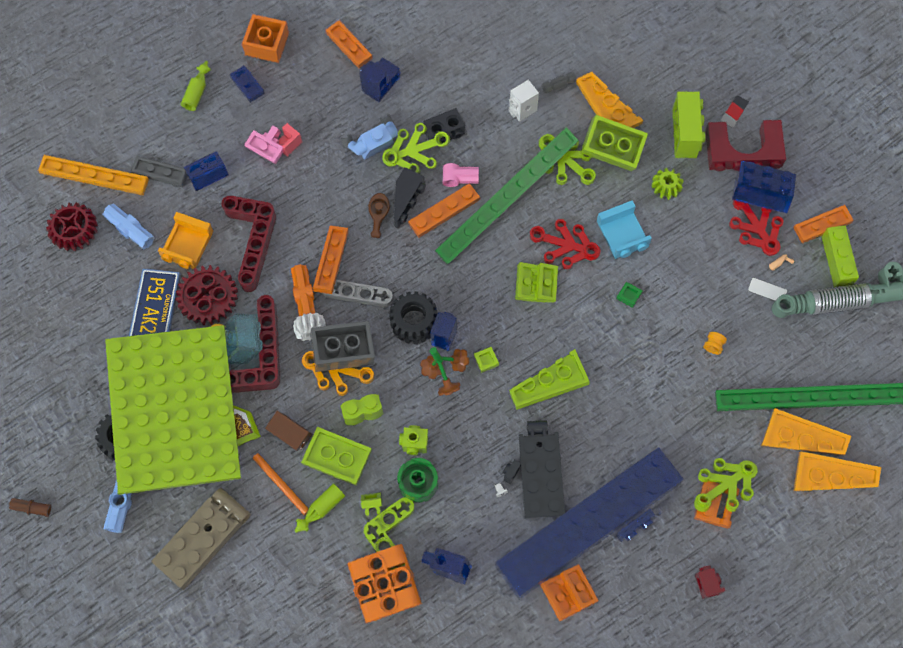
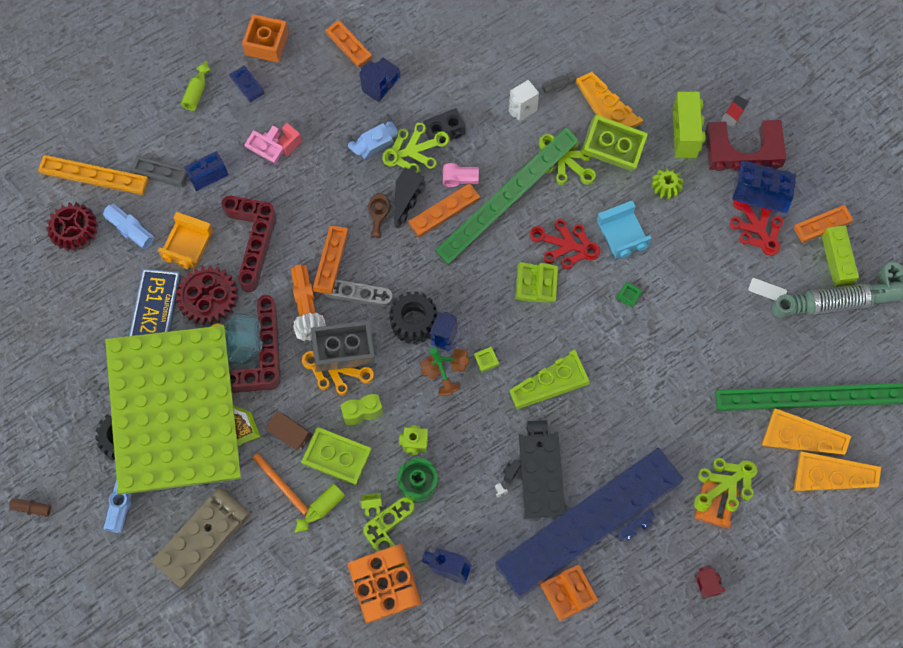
(715, 343): light orange wheel -> none
(778, 262): light nougat piece -> none

